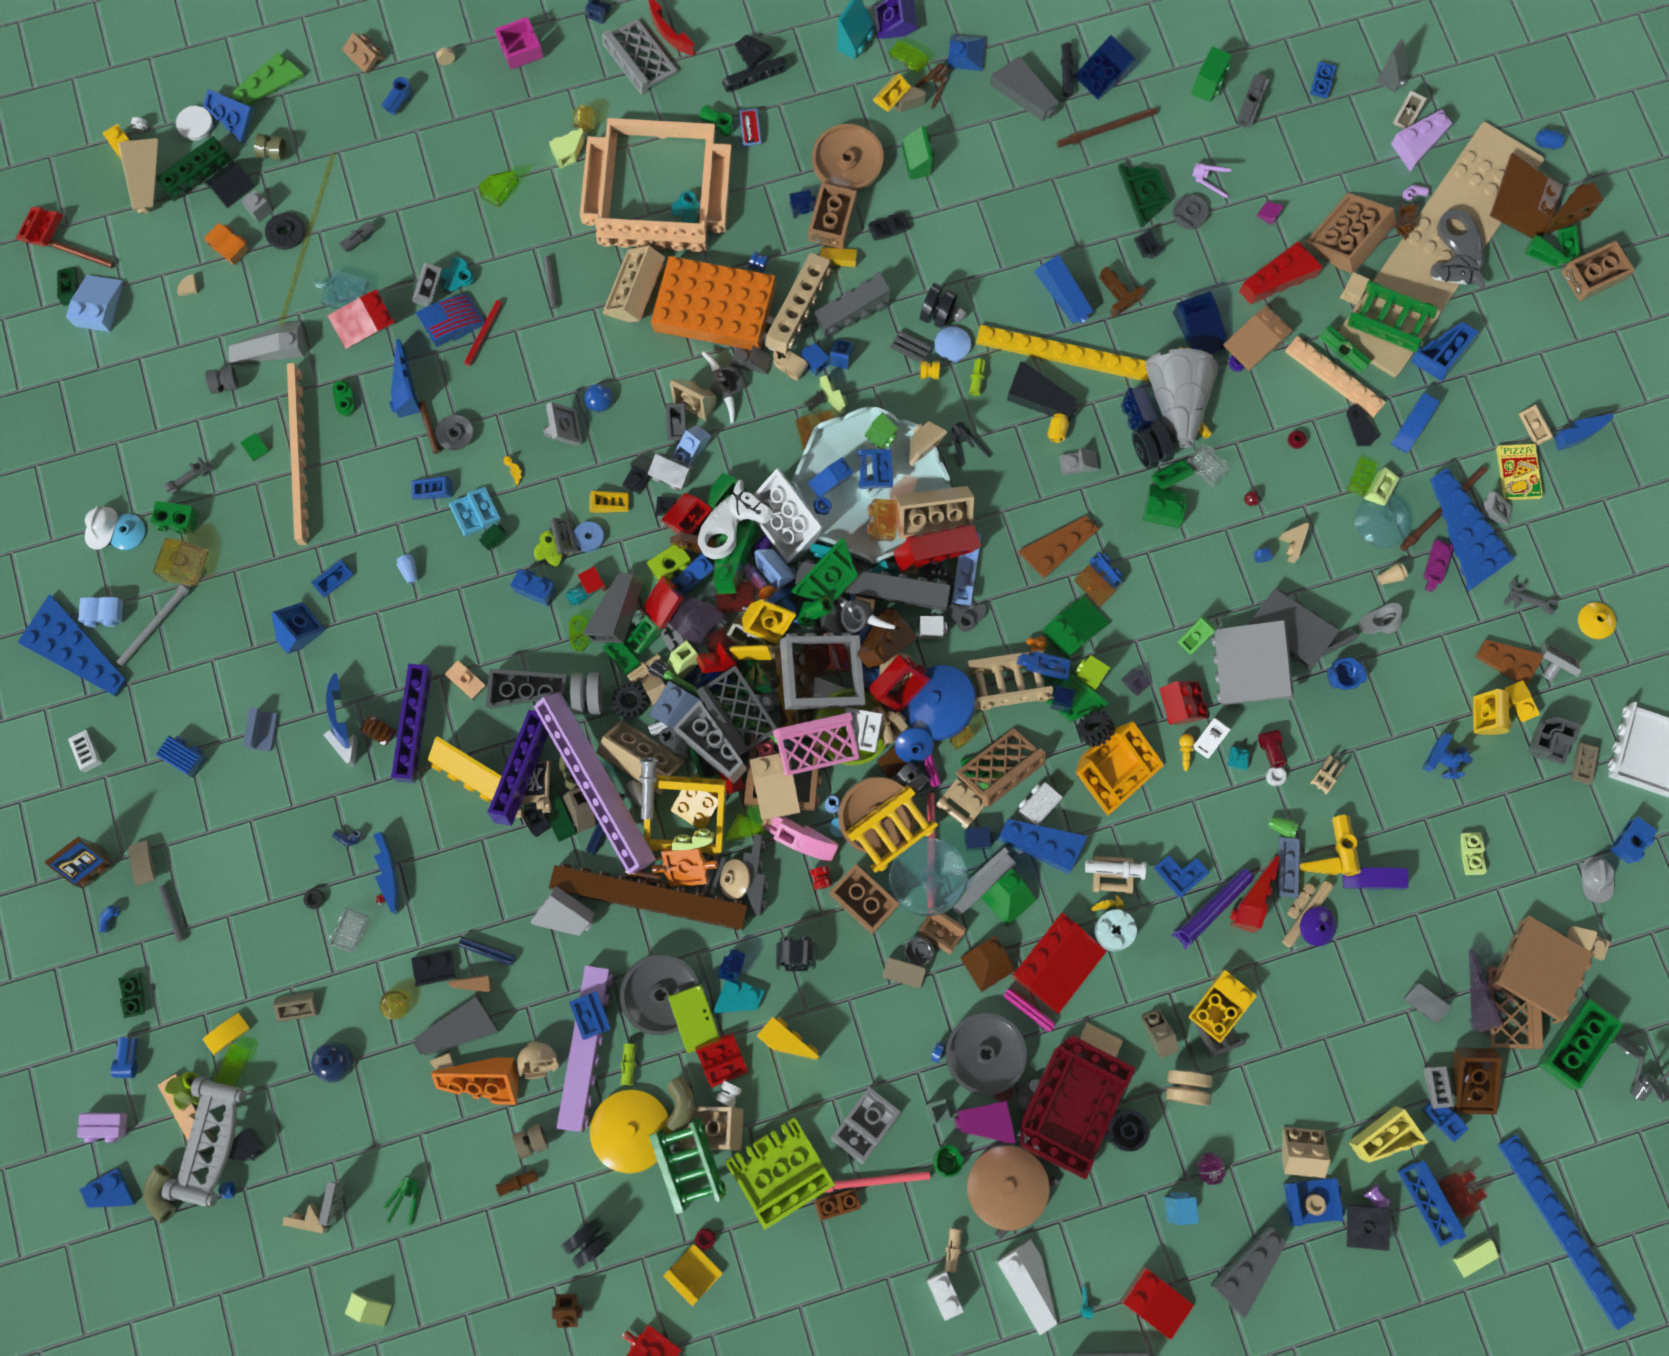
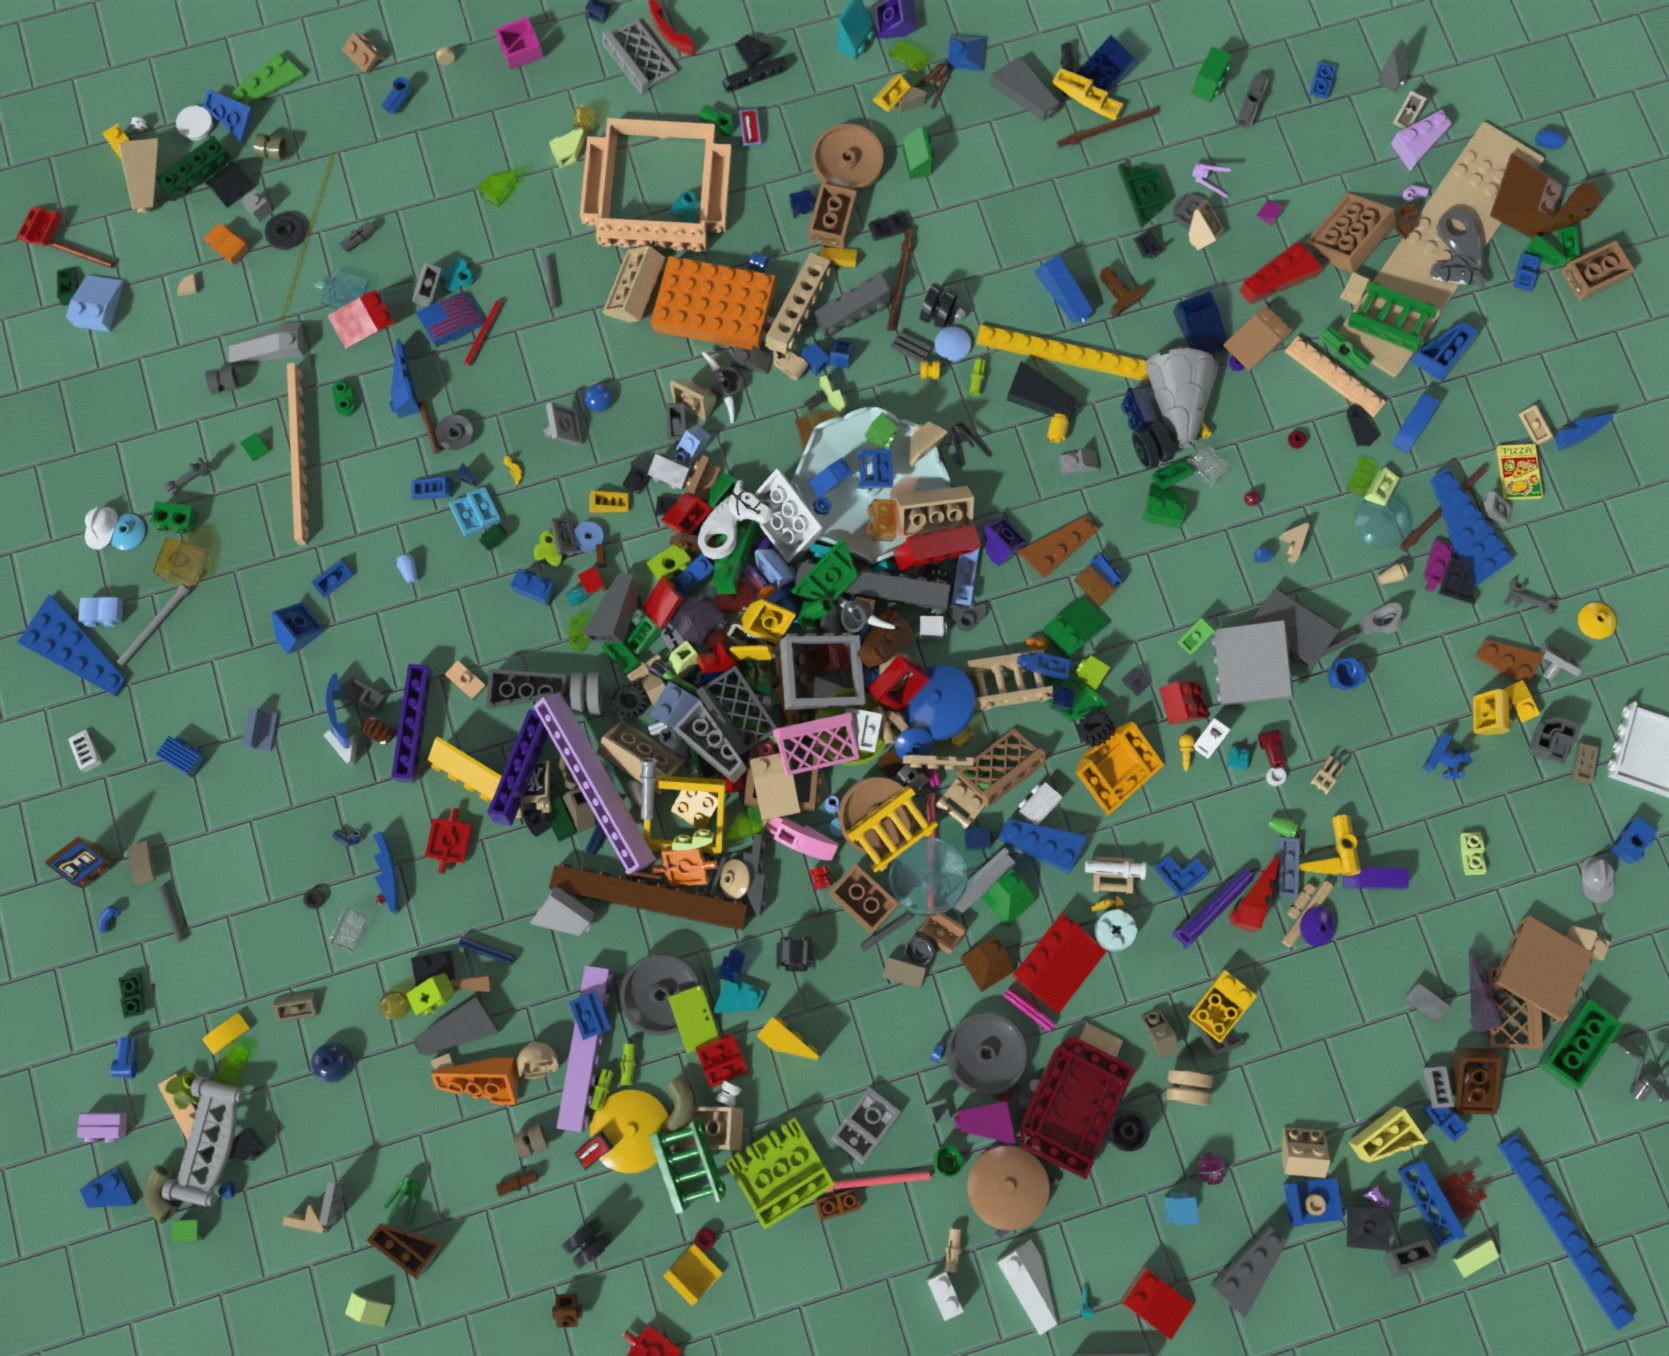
(185, 1231): none -> bright green panel
(362, 694): none -> dark grey slope
(405, 1249): none -> reddish brown wedge
(430, 994): none -> lime brick
(448, 841): none -> red plate
(466, 476): none -> dark blue slope
(593, 1150): none -> slope
(601, 555): none -> reddish brown tile
(601, 1090): none -> lime axle
(703, 478): none -> medium nougat bracket
(886, 931): none -> dark grey bar
(906, 248): none -> copper bar
(934, 762): none -> tan wing
(1002, 541): none -> dark purple slope
(1086, 94): none -> yellow slope
(1204, 226): none -> tan slope
(1410, 1258): none -> dark grey brick
(1458, 582): none -> black wing
(1526, 272): none -> blue slope

